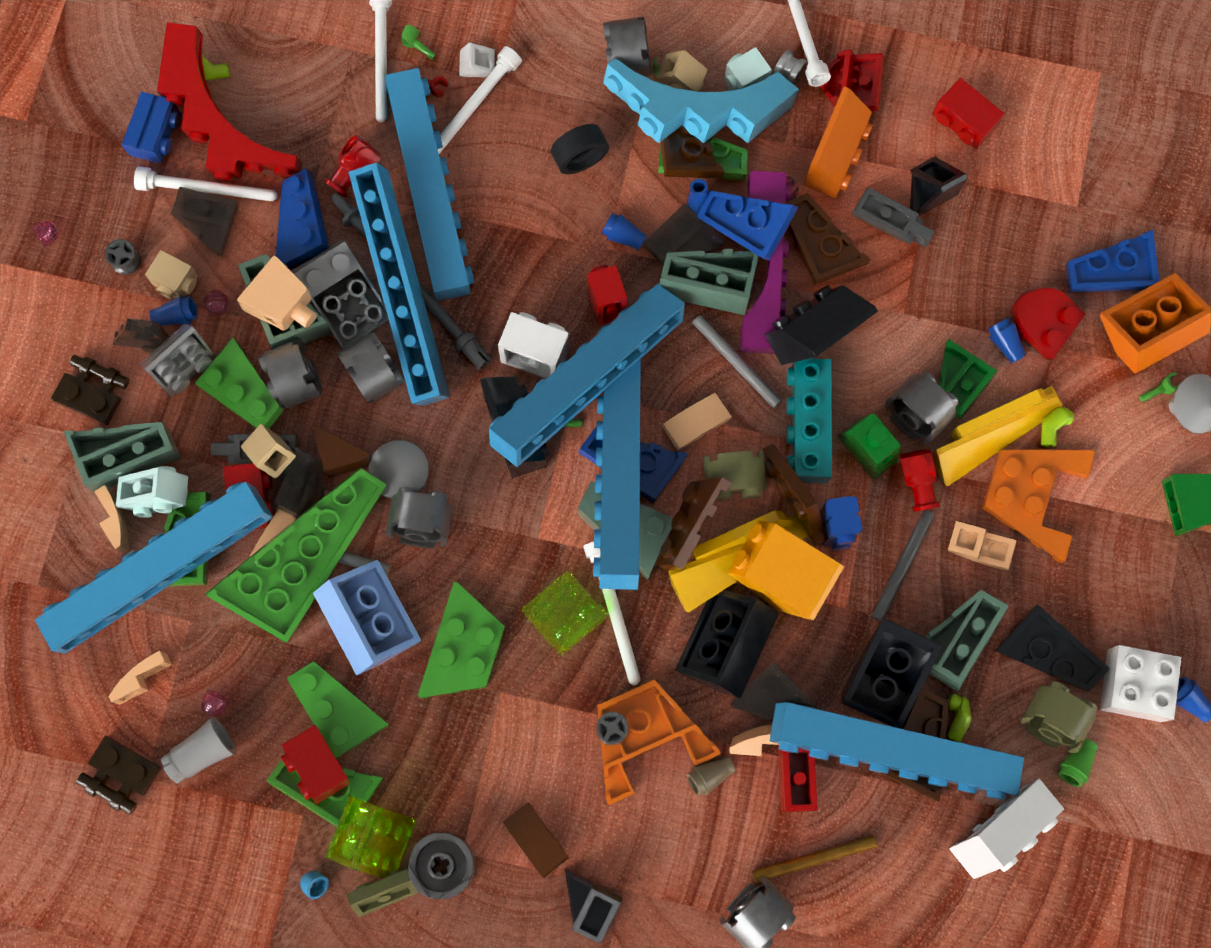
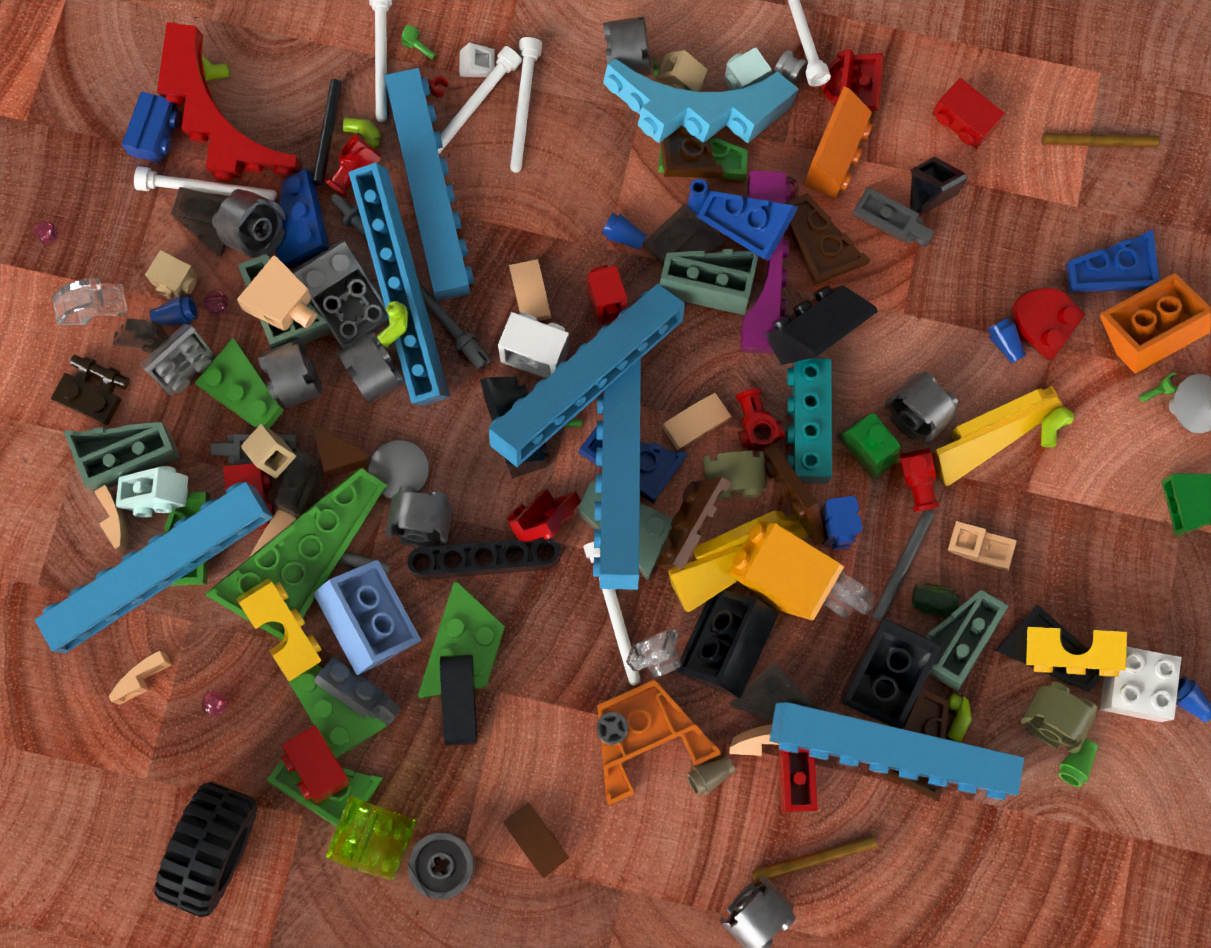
(86, 298): none -> clear brick
(119, 250): dark grey wheel -> none
(125, 767): dark brown plate -> none
(198, 751): light grey plant -> none
(205, 849): none -> black tyre
(250, 223): none -> flat silver brick
(295, 651): none -> yellow arch
(315, 880): dark azure hinge -> none
(326, 132): none -> black bar
(356, 692): none -> dark grey hinge
(365, 128): none -> lime arm
(381, 893): olive plate -> none
(397, 323): none -> lime arm
(458, 700): none -> black beam
(470, 551): none -> black beam
(530, 50): none -> white piece
(530, 289): none -> light nougat slope
(542, 515): none -> red slope
(564, 613): clear neon green bracket -> none
(579, 149): black tyre -> none
(591, 907): black slope -> none
(656, 653): none -> clear piece
(736, 361): light grey bar -> none
(756, 419): none -> red connector
(849, 595): none -> clear piece
(934, 599): none -> clear green brick
(964, 376): green wing -> none
(1009, 831): white wedge -> none
(1022, 489): orange wing -> none
(1100, 140): none -> pearl gold bar
(1106, 653): none -> yellow arch

